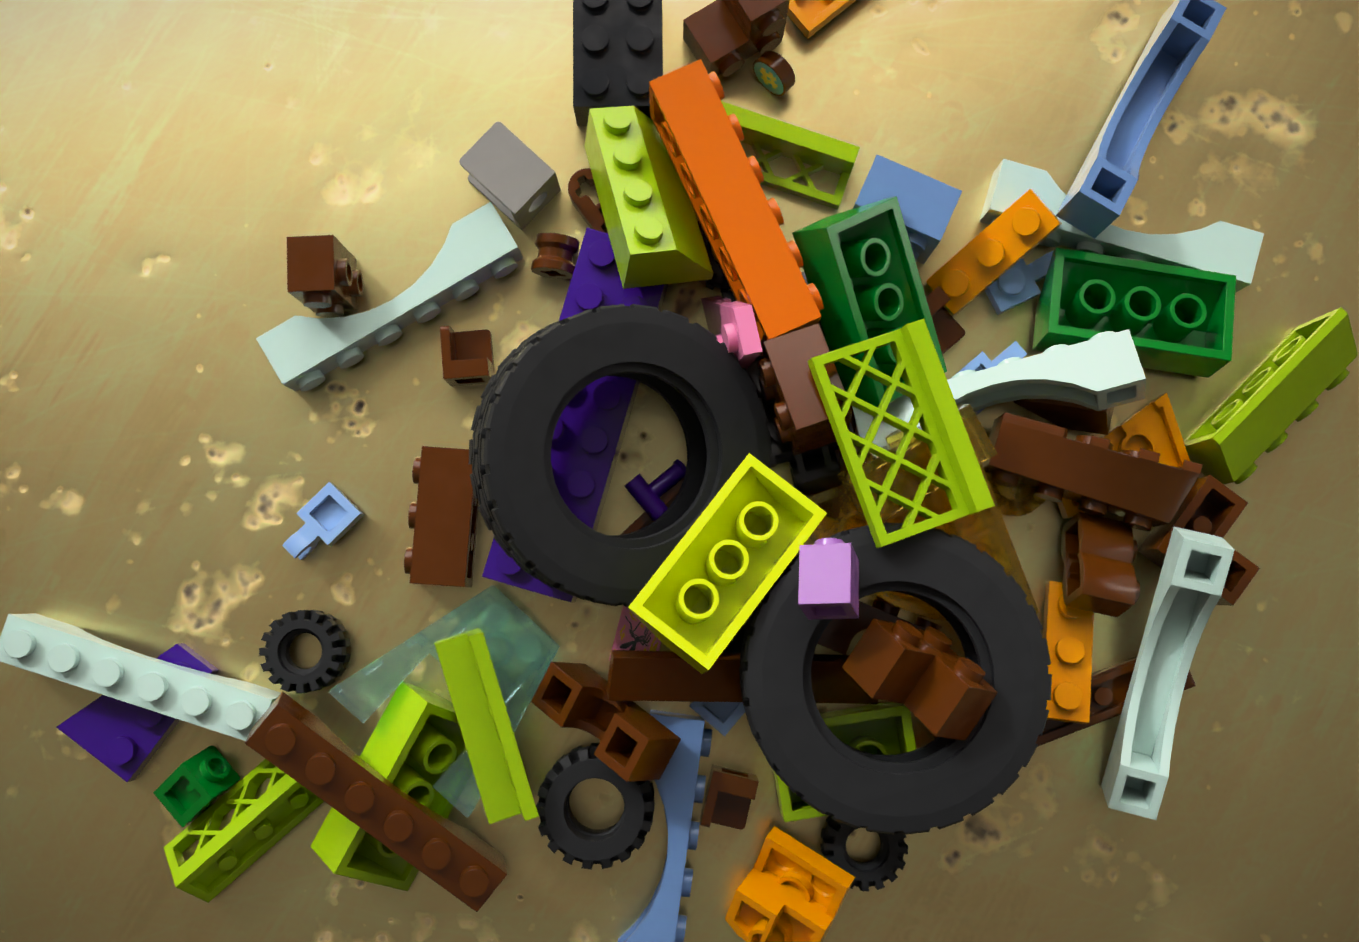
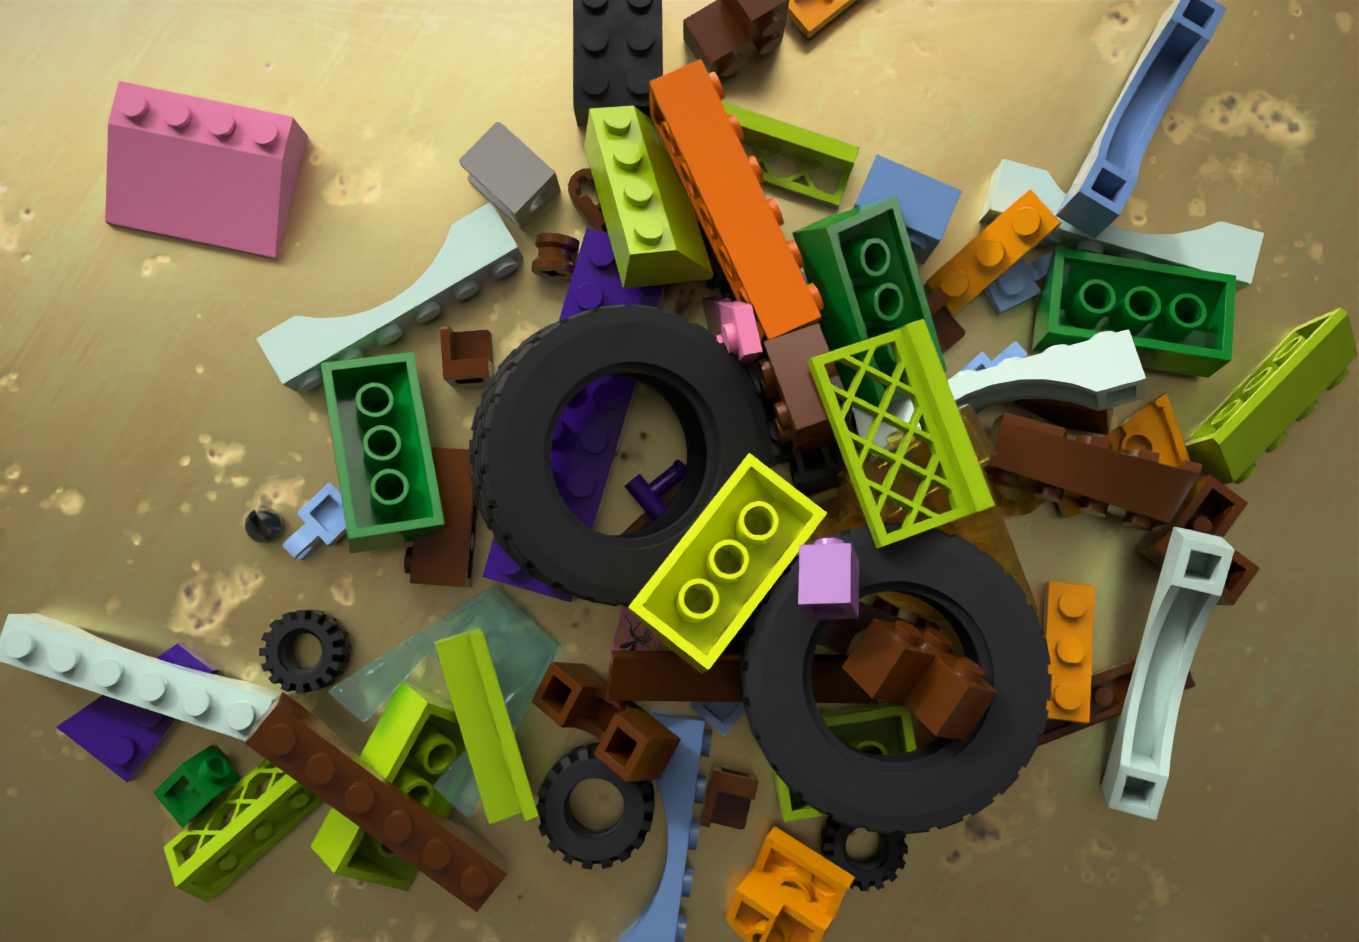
(201, 169): none -> bright pink slope
(271, 519): none -> black hinge
(323, 275): reddish brown brick -> none
(381, 451): none -> green slope
(774, 73): tile -> none
(1099, 565): reddish brown brick -> none

